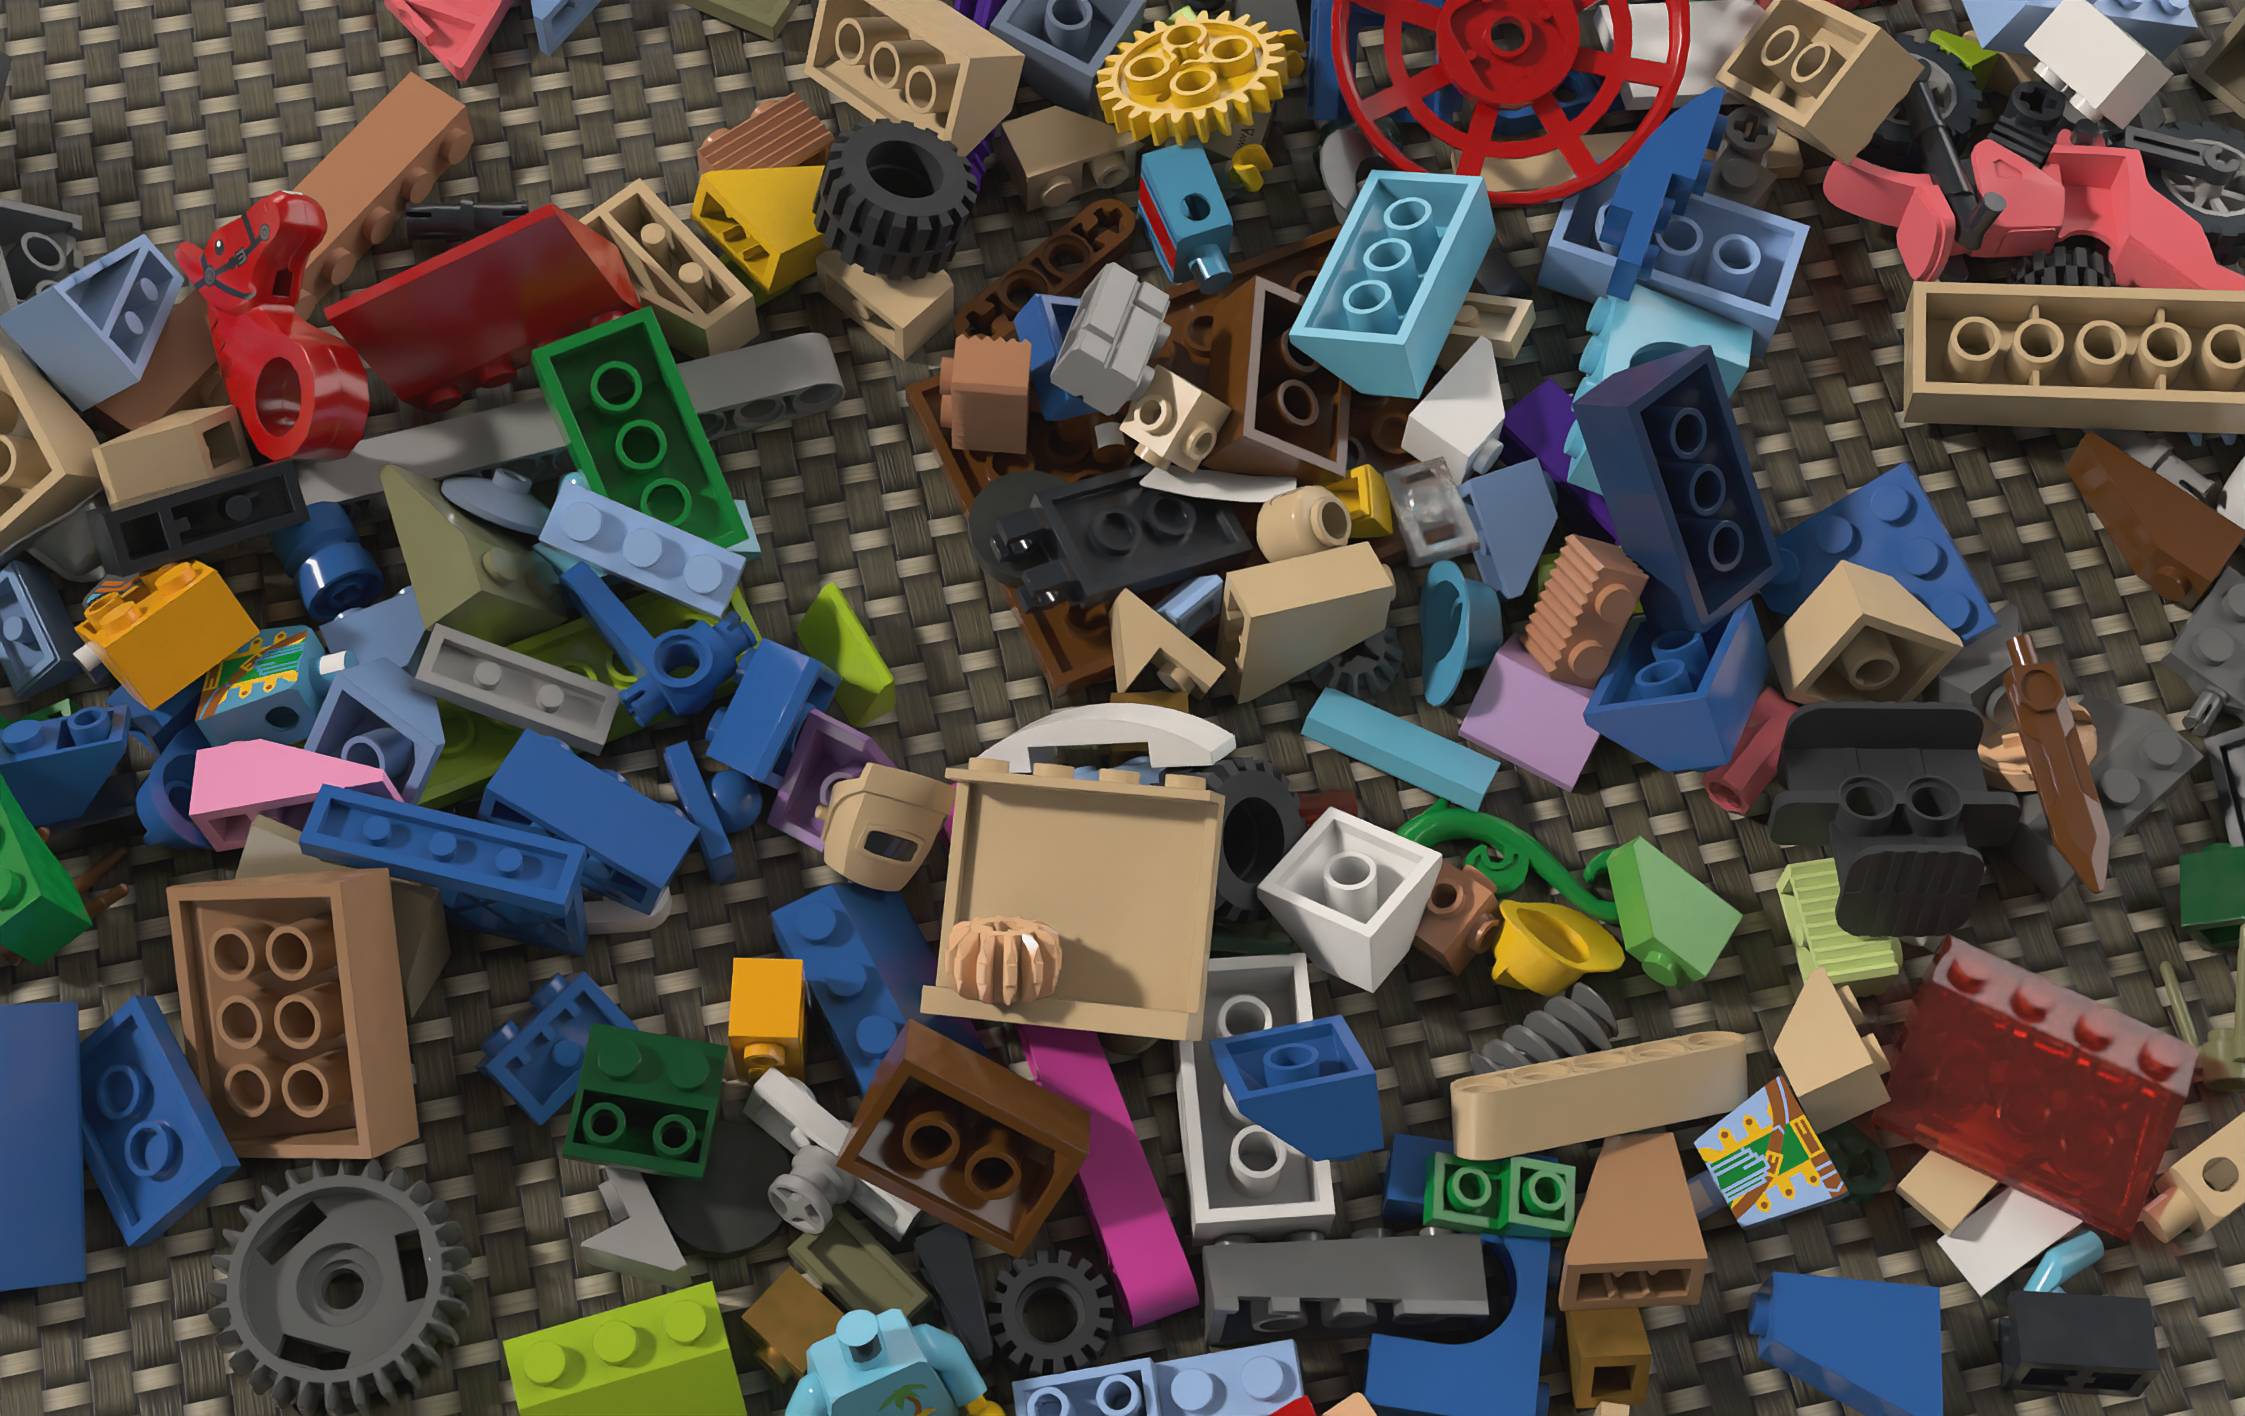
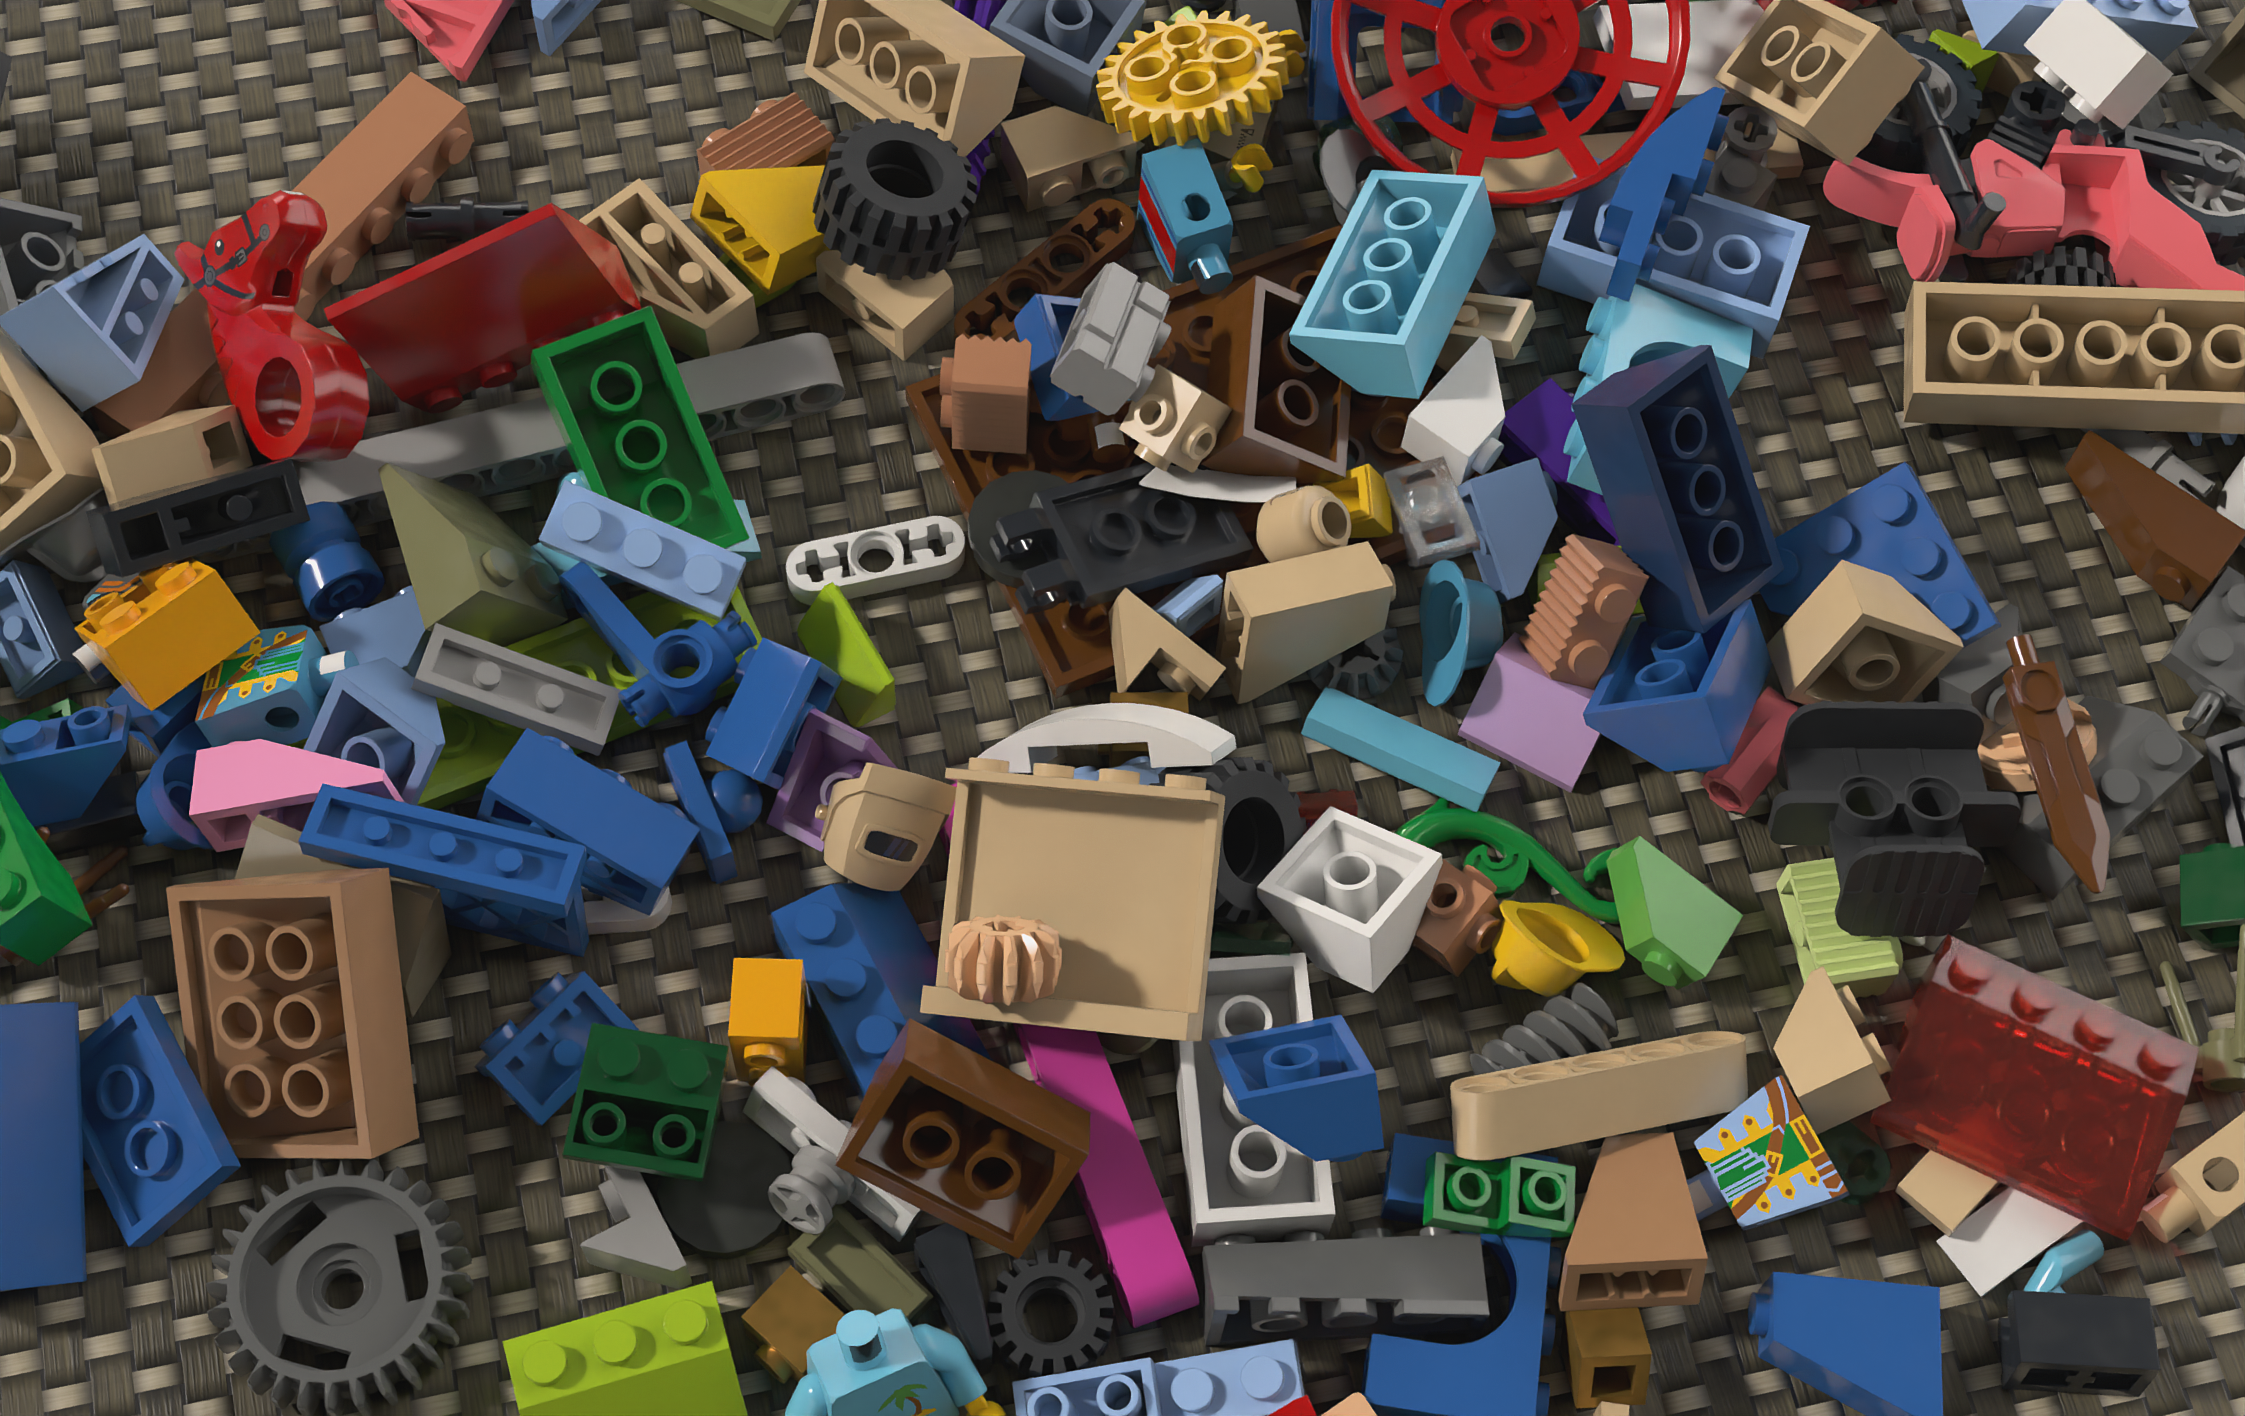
(499, 500): sand blue dish -> none
(890, 538): none -> white beam

